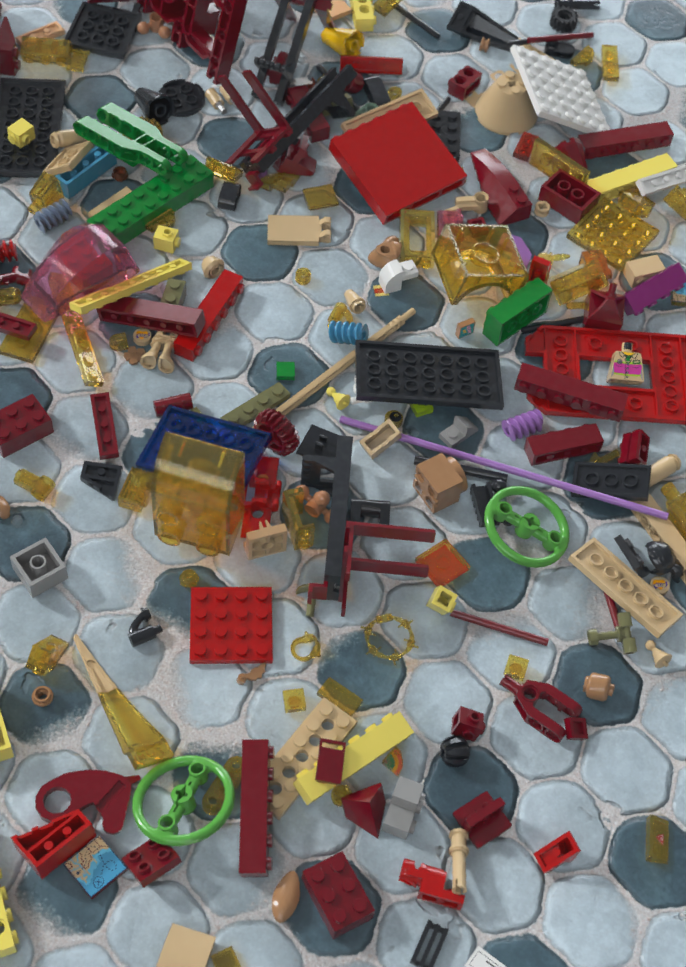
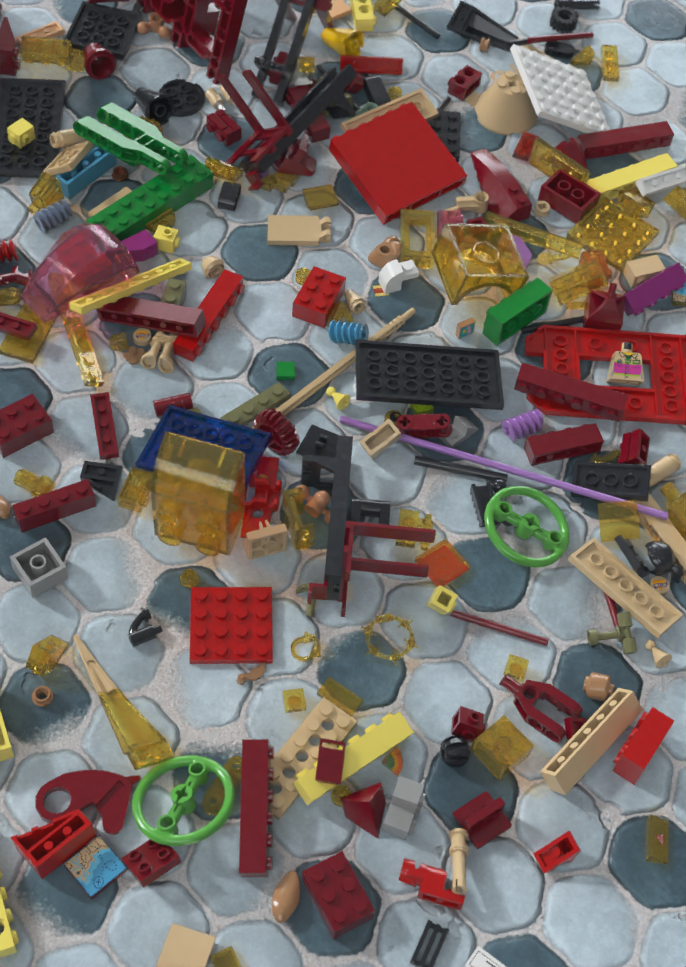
(54, 505): none -> dark red brick
(98, 61): none -> dark red piece
(141, 246): none -> magenta slope
(223, 127): none -> dark red brick
(306, 64): none -> clear yellow plate
(318, 296): none -> red brick
(411, 518): none -> clear yellow plate
(425, 425): none -> dark red piece
(440, 482): medium nougat piece -> none
(502, 747): none -> clear yellow brick
(537, 236): none -> clear yellow tile
(539, 268): red plate -> none
(591, 741): none -> tan brick
(618, 519): none -> clear yellow tile
(641, 744): none -> red brick

